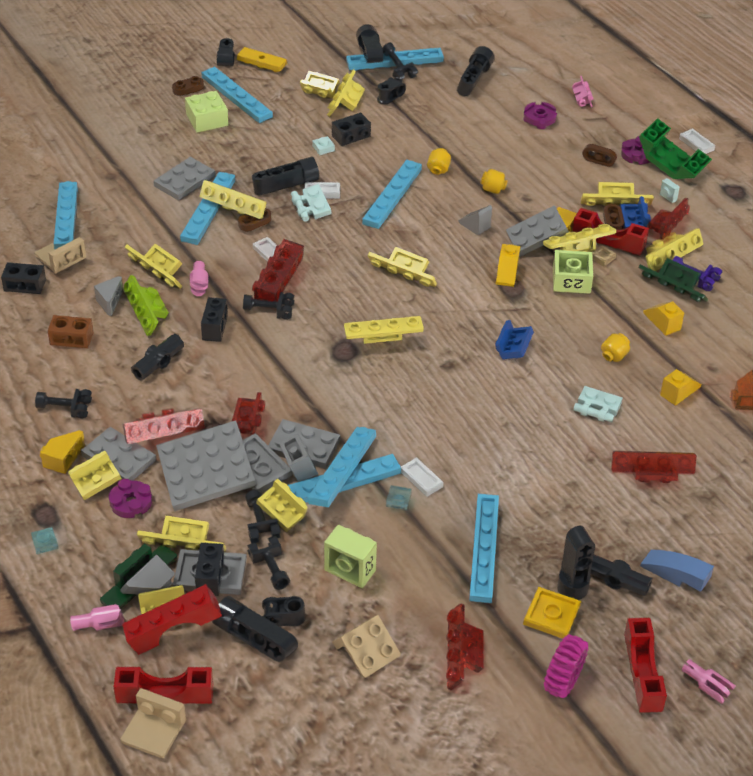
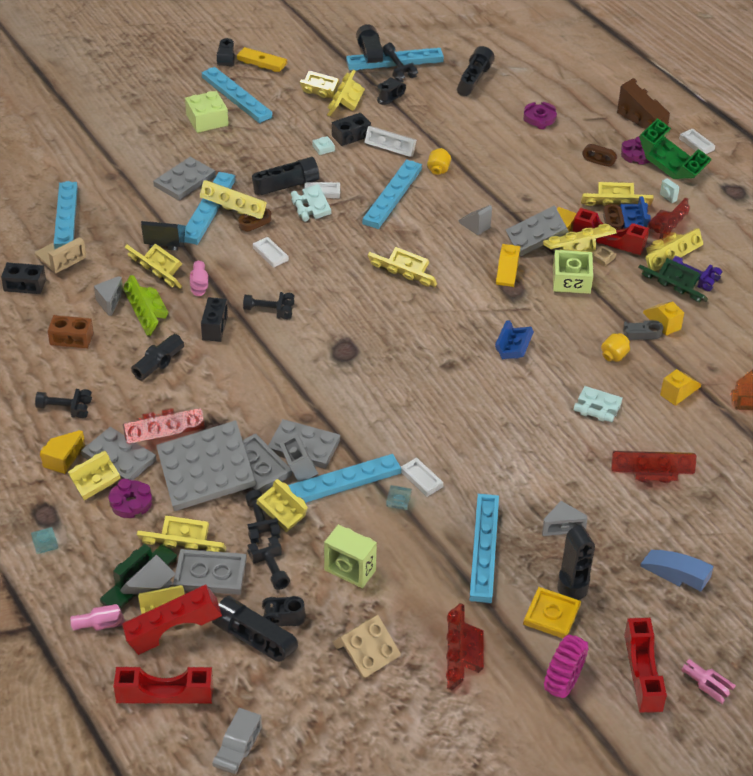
(154, 724): tan bracket -> none
(163, 234): none -> black slope
(188, 86): reddish brown plate -> none
(210, 566): black brick -> none
(238, 740): none -> light grey piece
(248, 414): clear red bracket -> none
(278, 271): clear red brick -> none
(342, 467): medium azure plate -> none
(383, 329): light yellow bracket -> none
(390, 141): none -> white hinge
(493, 181): yellow head -> none
(563, 519): none -> light grey slope
(582, 93): bright pink hinge -> none
(619, 575): black piece -> none
(639, 106): none -> reddish brown wedge
(642, 331): none -> dark grey piece

